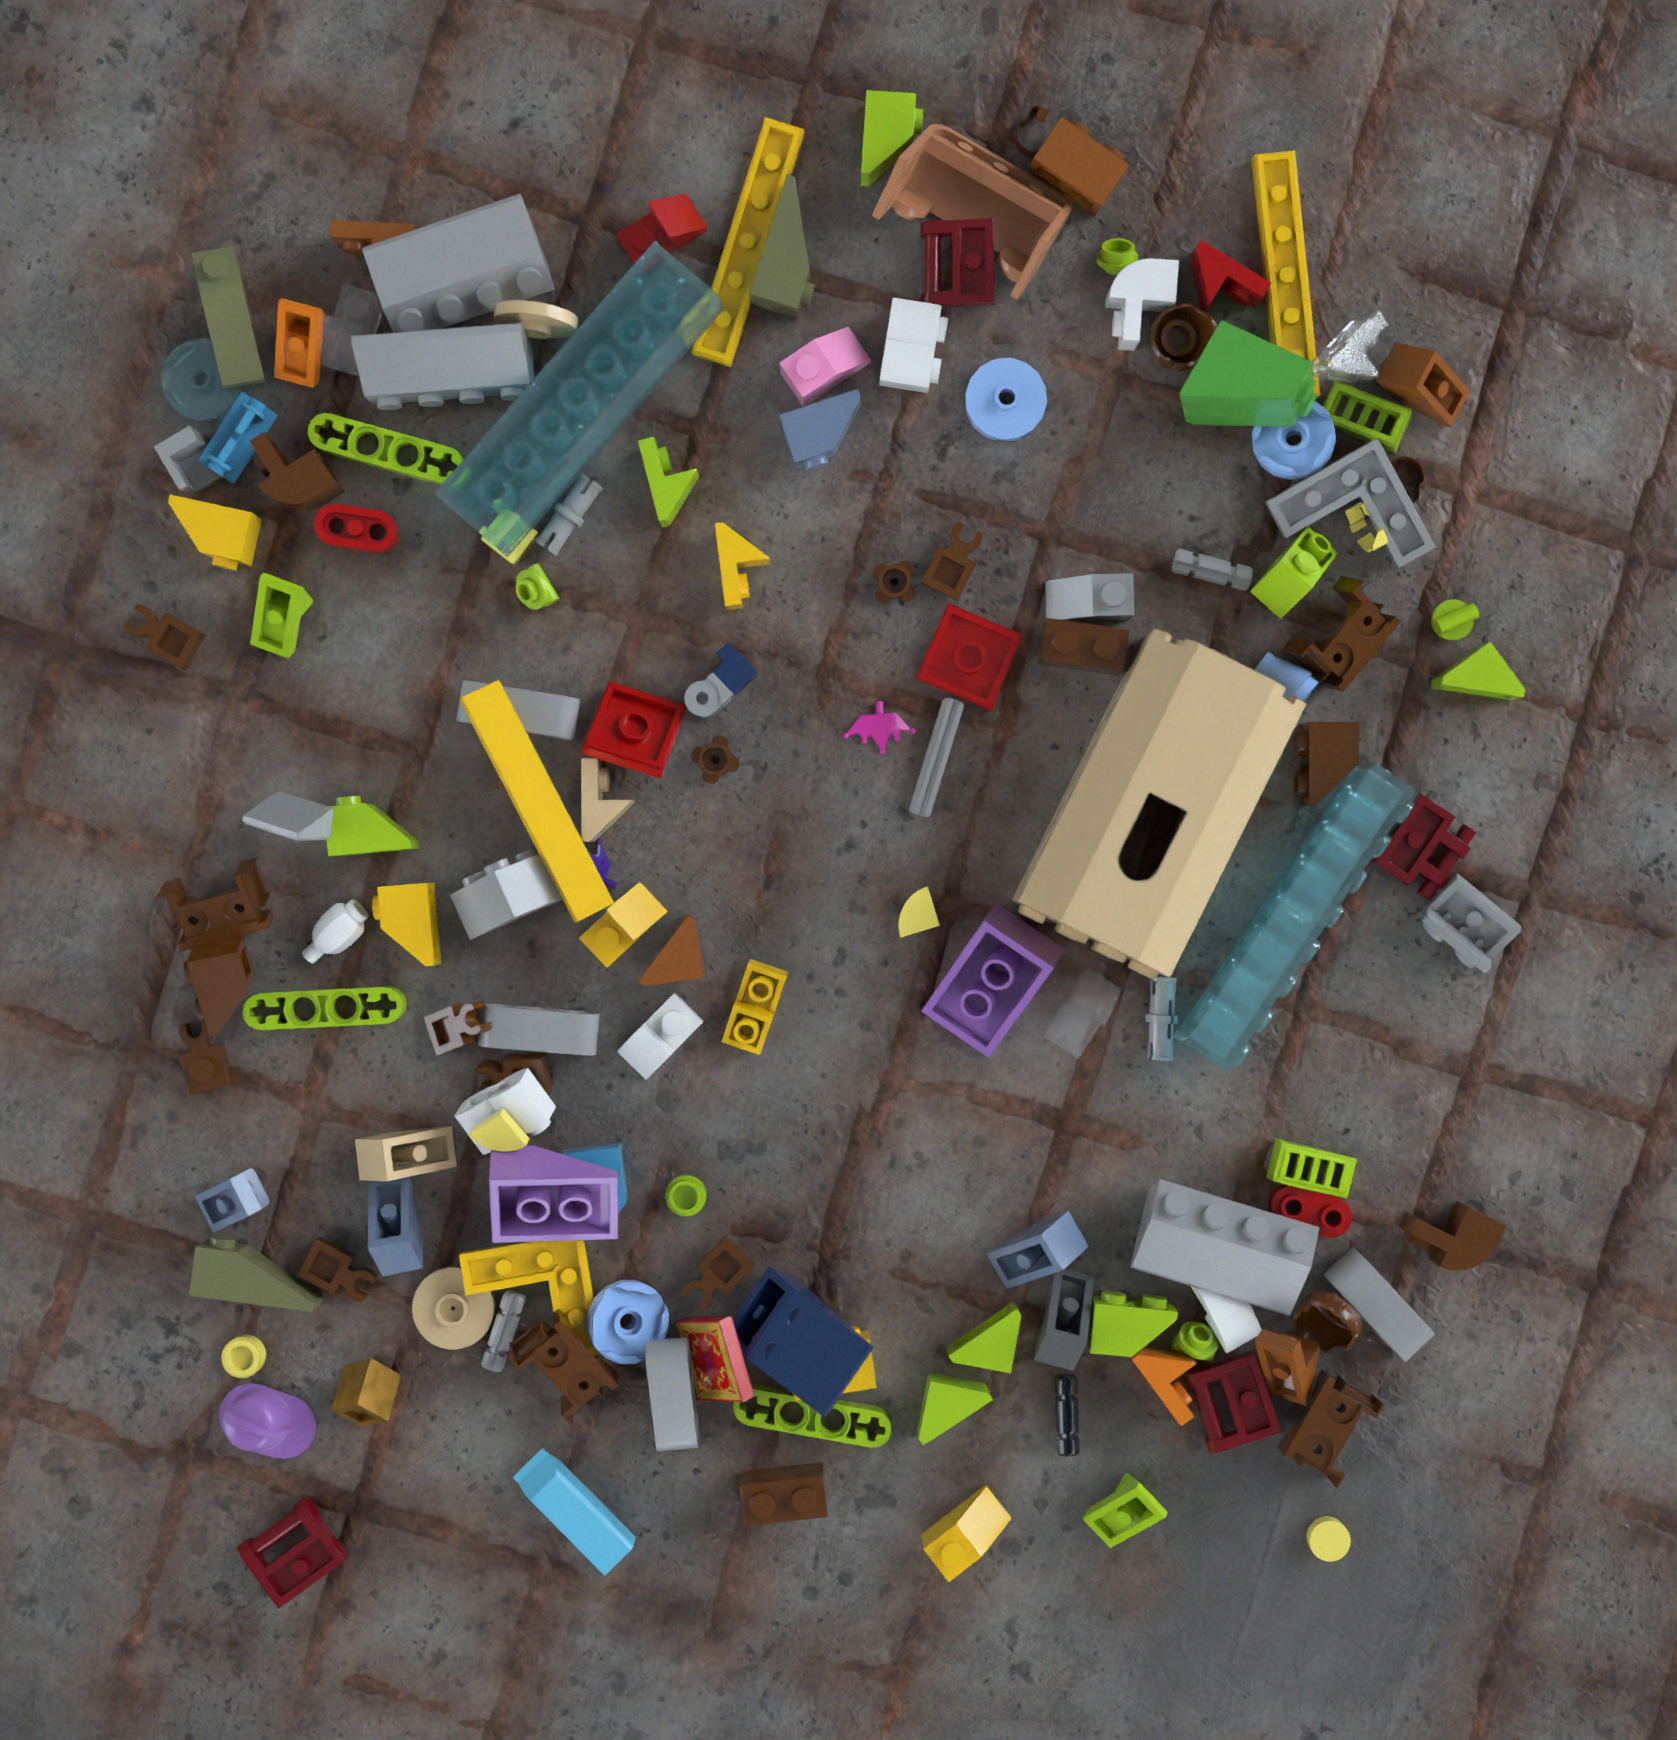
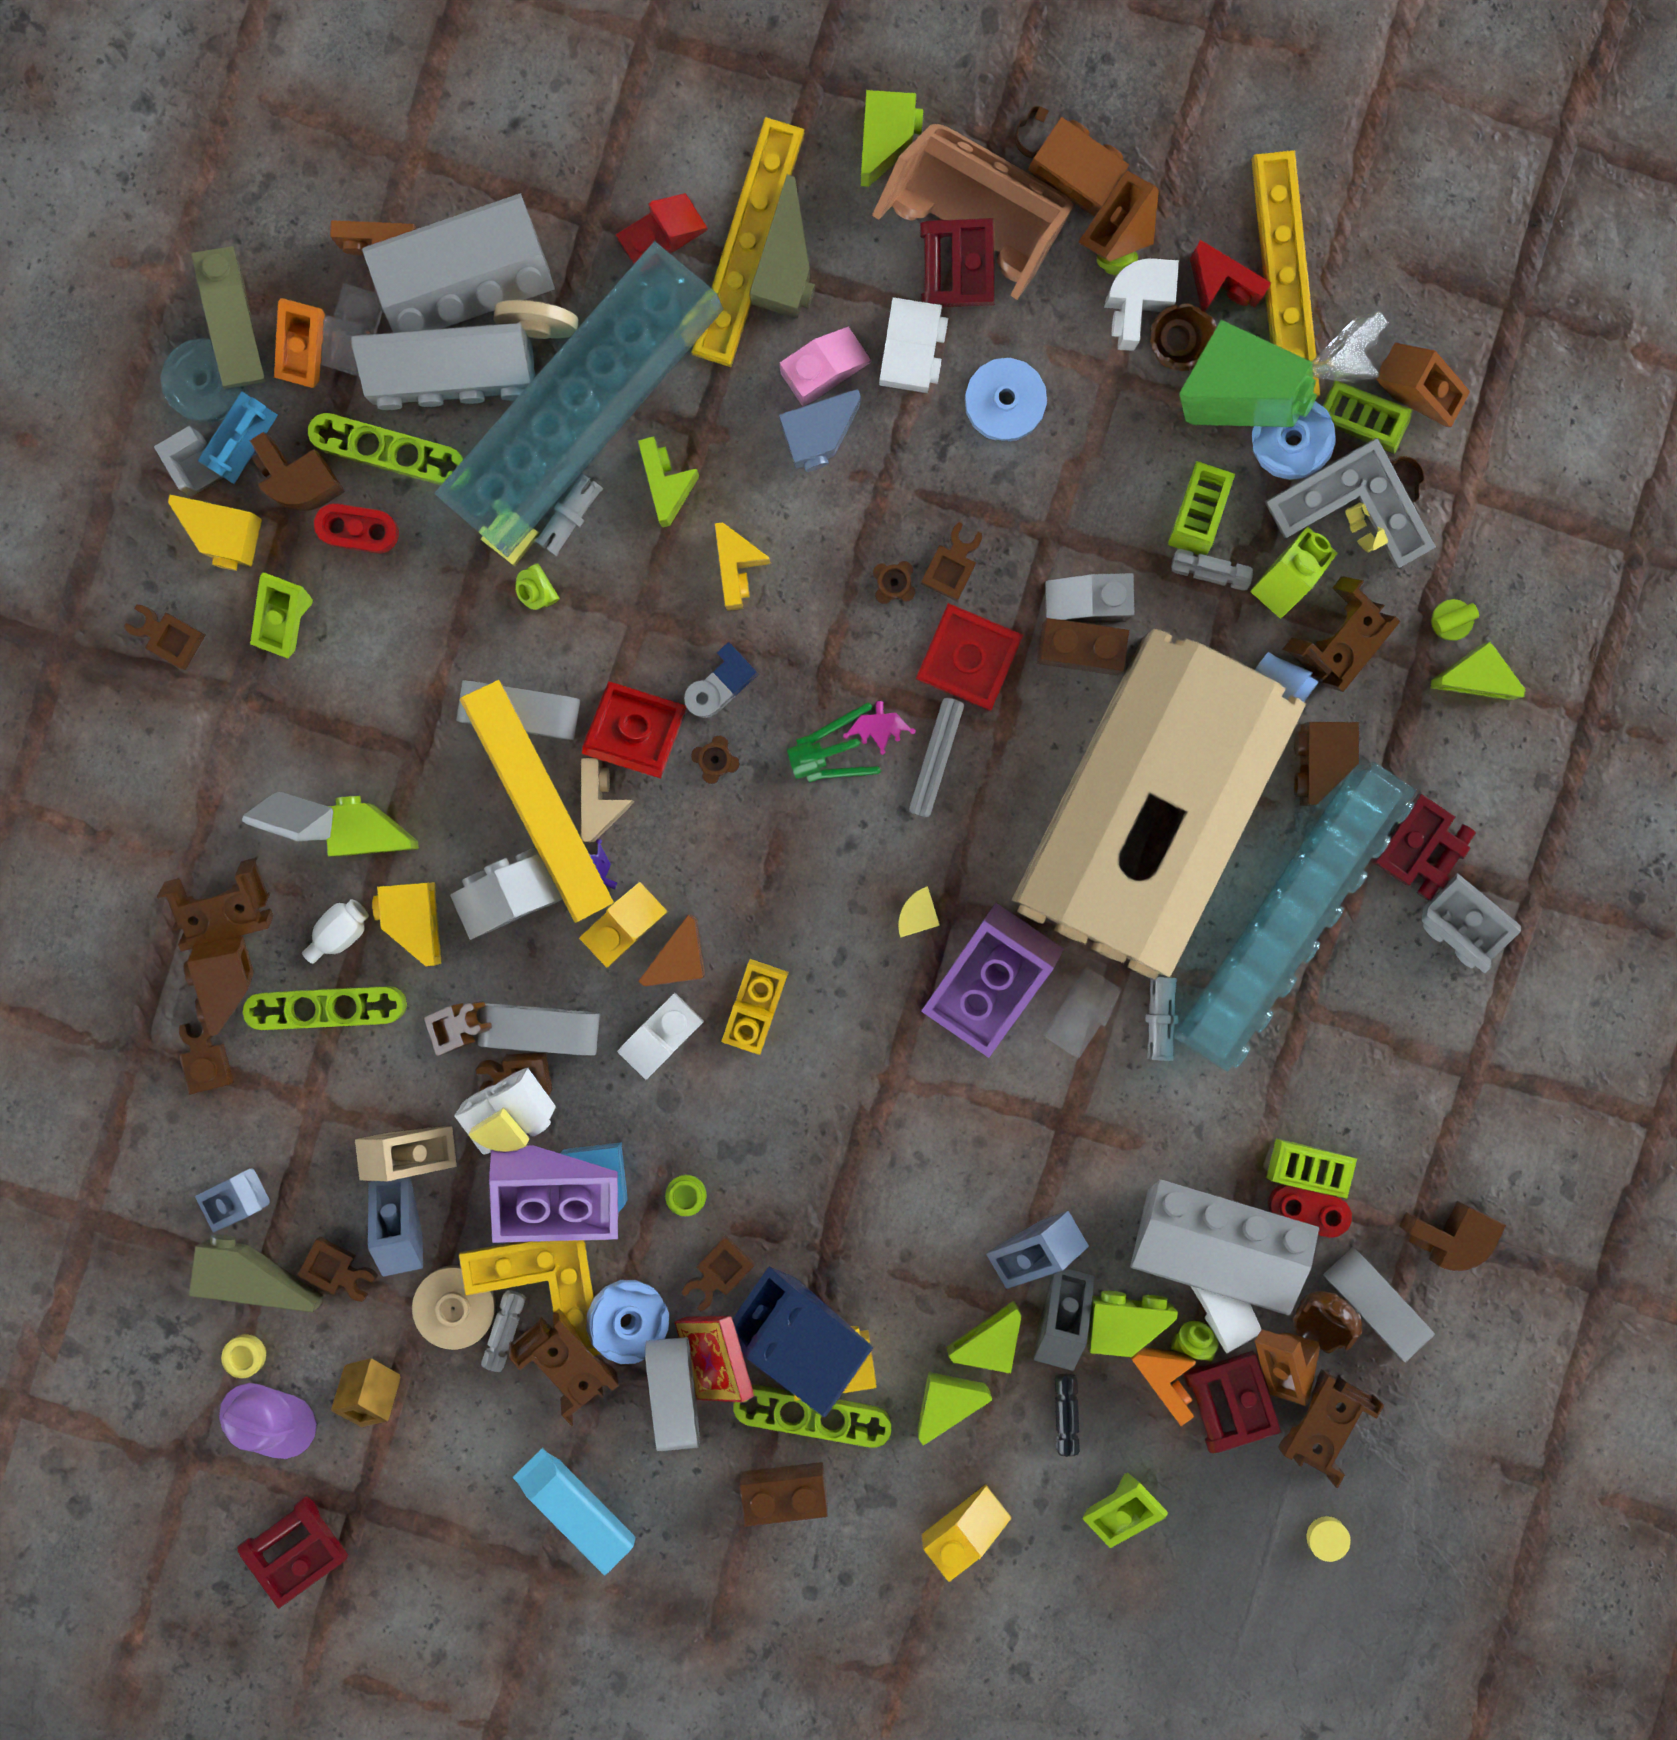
(809, 757): none -> green plant
(1124, 220): none -> dark orange slope
(1192, 533): none -> lime slope

